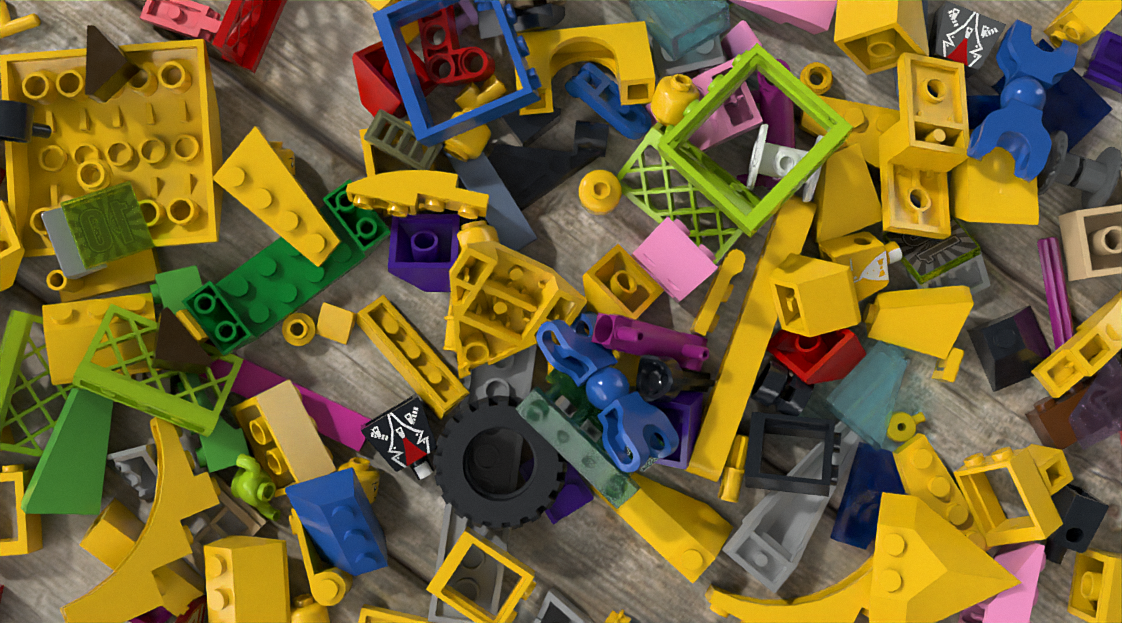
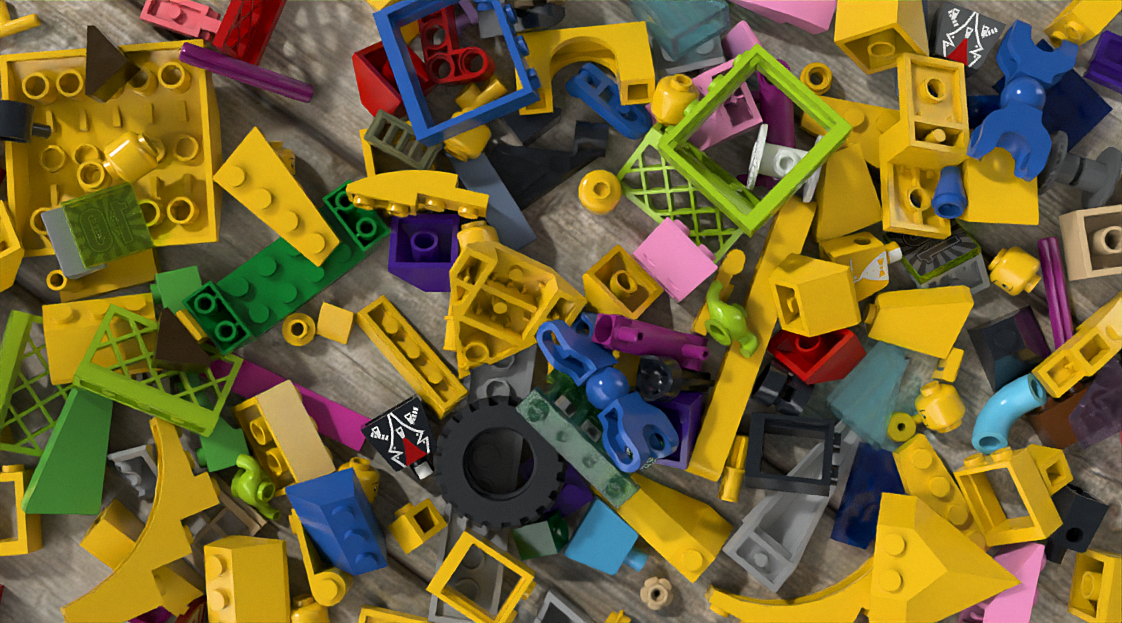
(130, 156): none -> yellow head
(245, 72): none -> magenta axle
(416, 524): none -> yellow brick
(542, 537): none -> dark green brick
(604, 540): none -> dark azure torso
(650, 586): none -> tan plate
(729, 322): none -> lime piece
(940, 406): none -> yellow head
(949, 195): none -> blue cone
(1003, 410): none -> medium azure cylinder
(1014, 271): none -> yellow head

